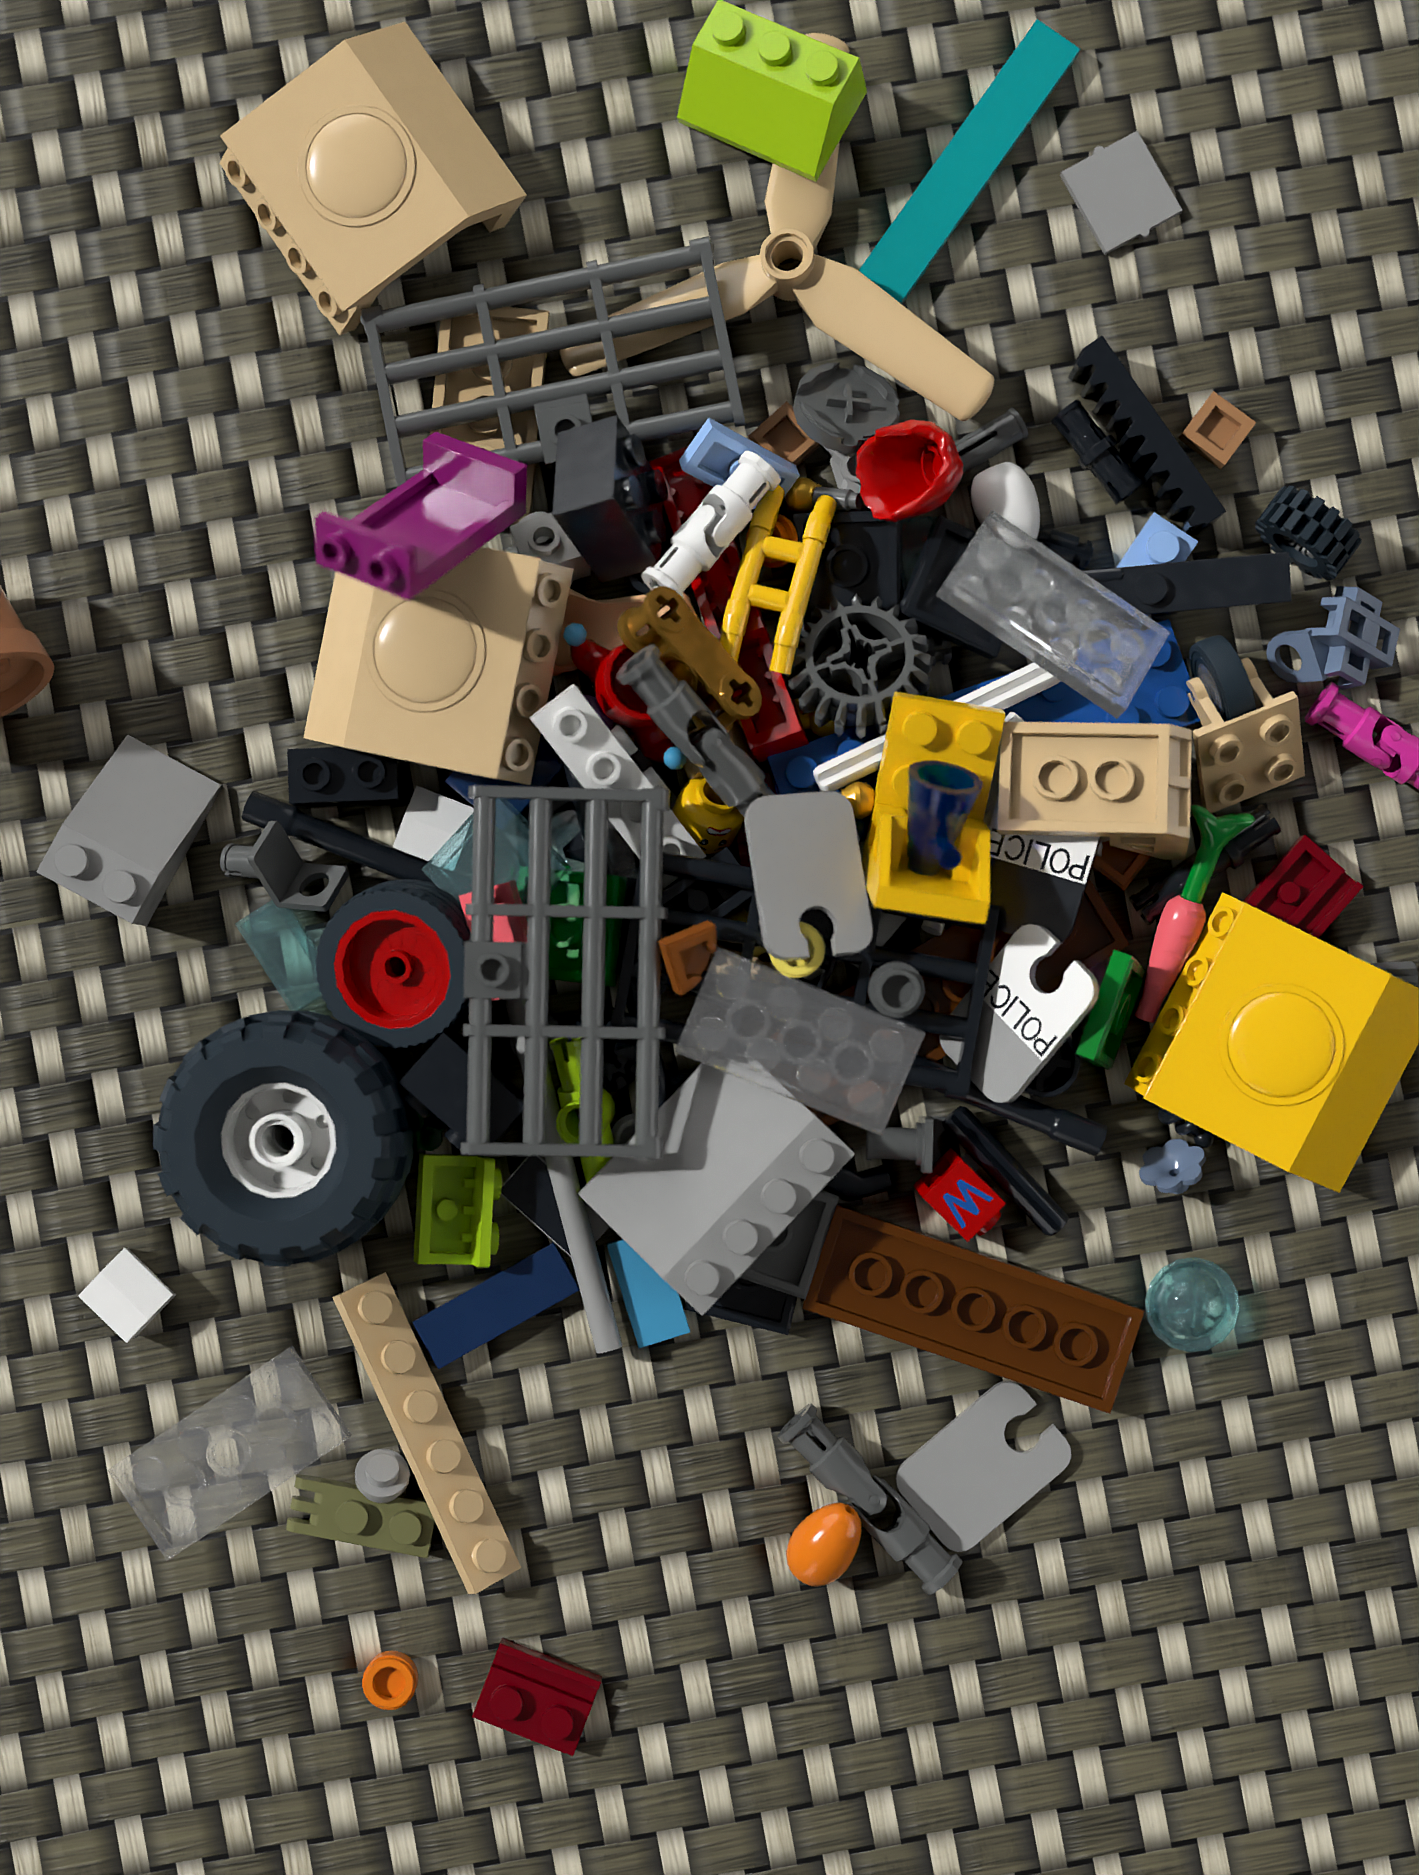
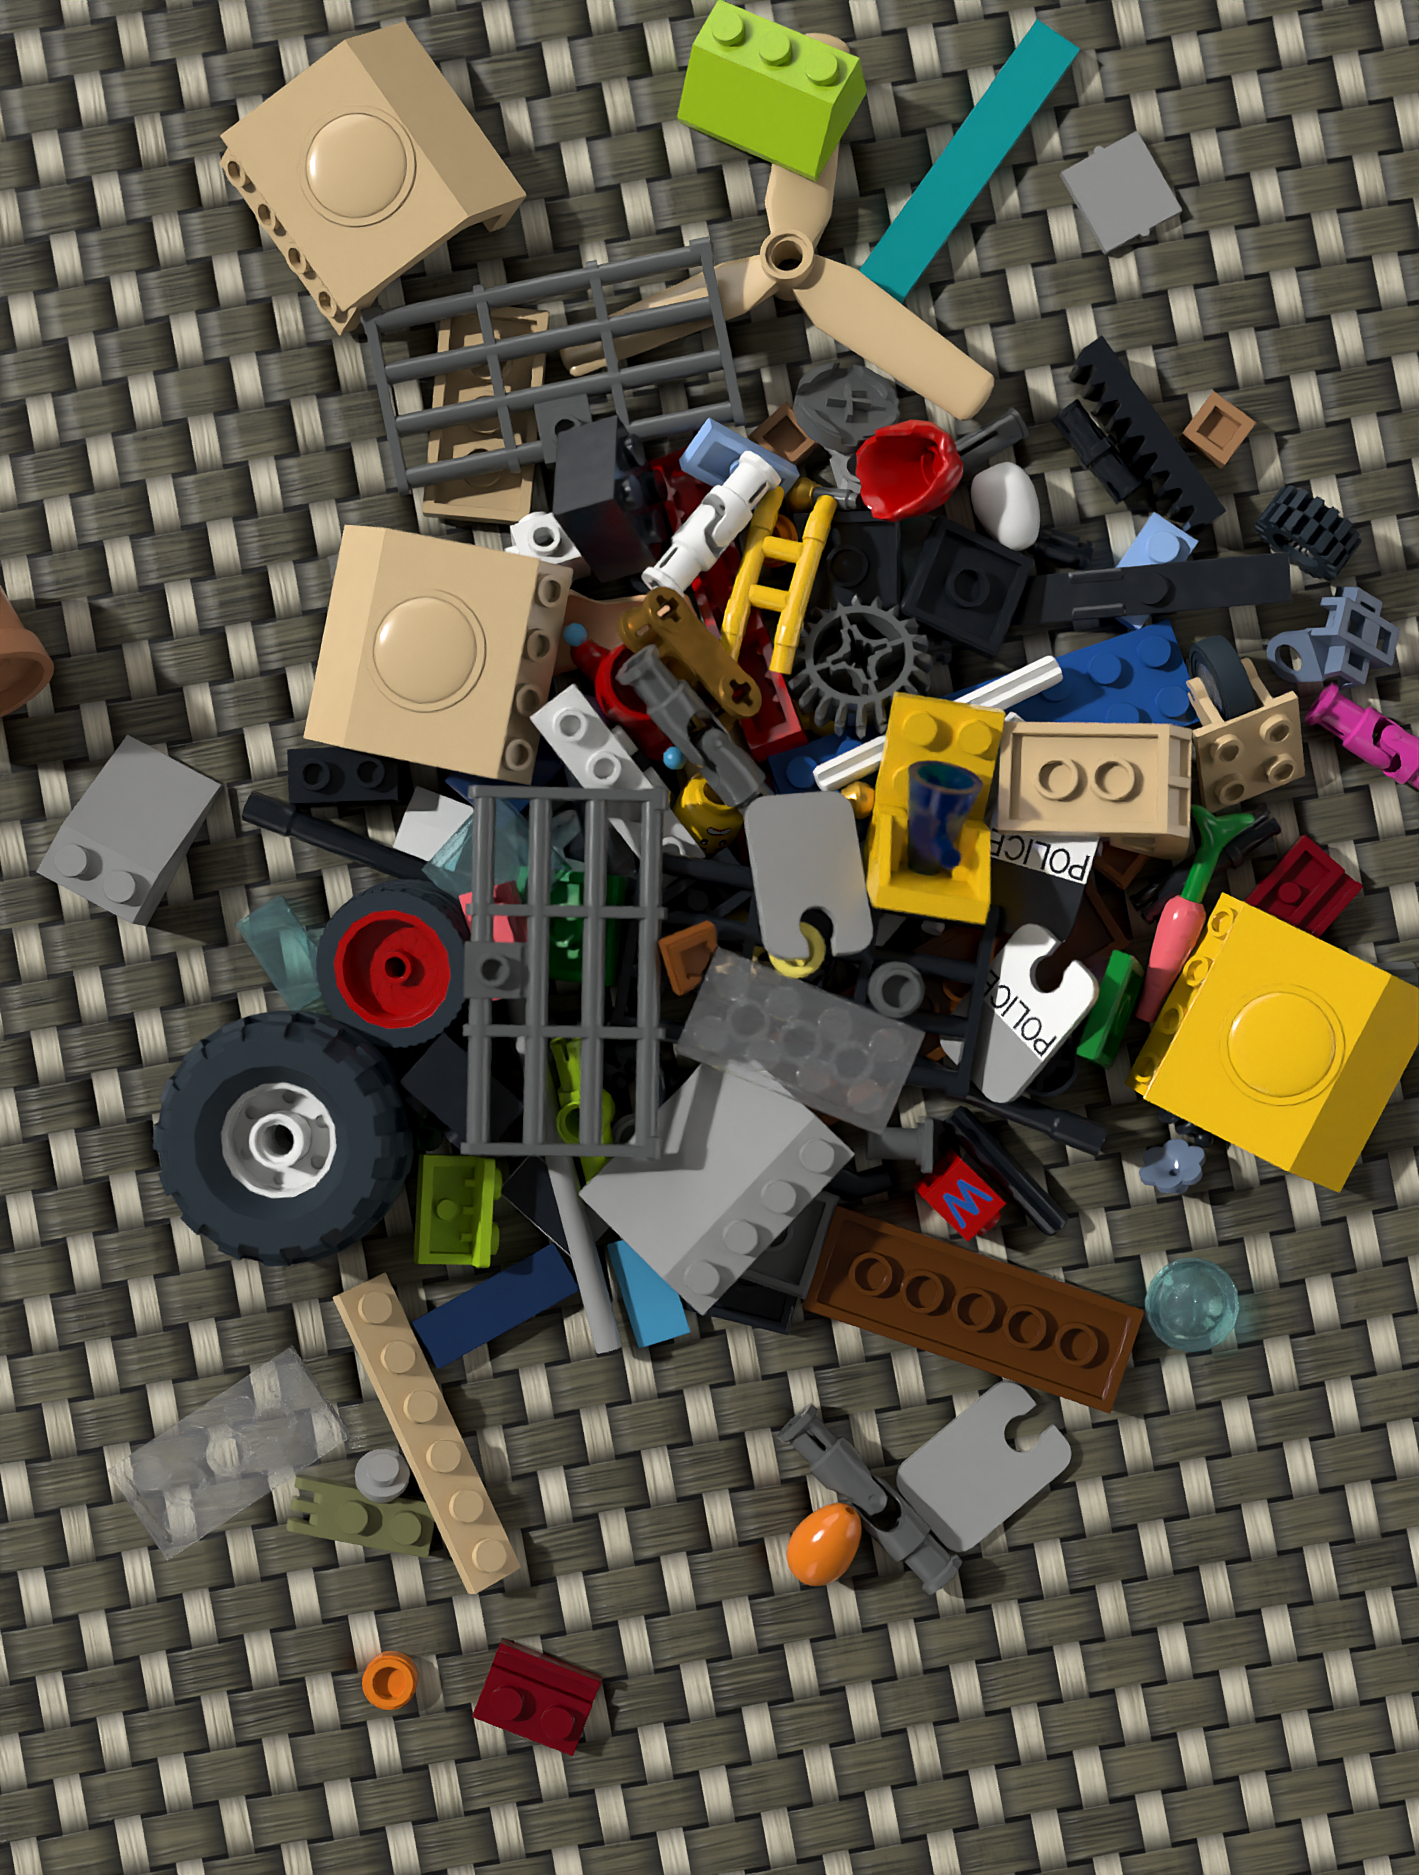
(127, 1295): white piece -> none
(282, 870): dark grey bracket -> none
(427, 521): magenta panel -> none
(1053, 614): clear plate -> none

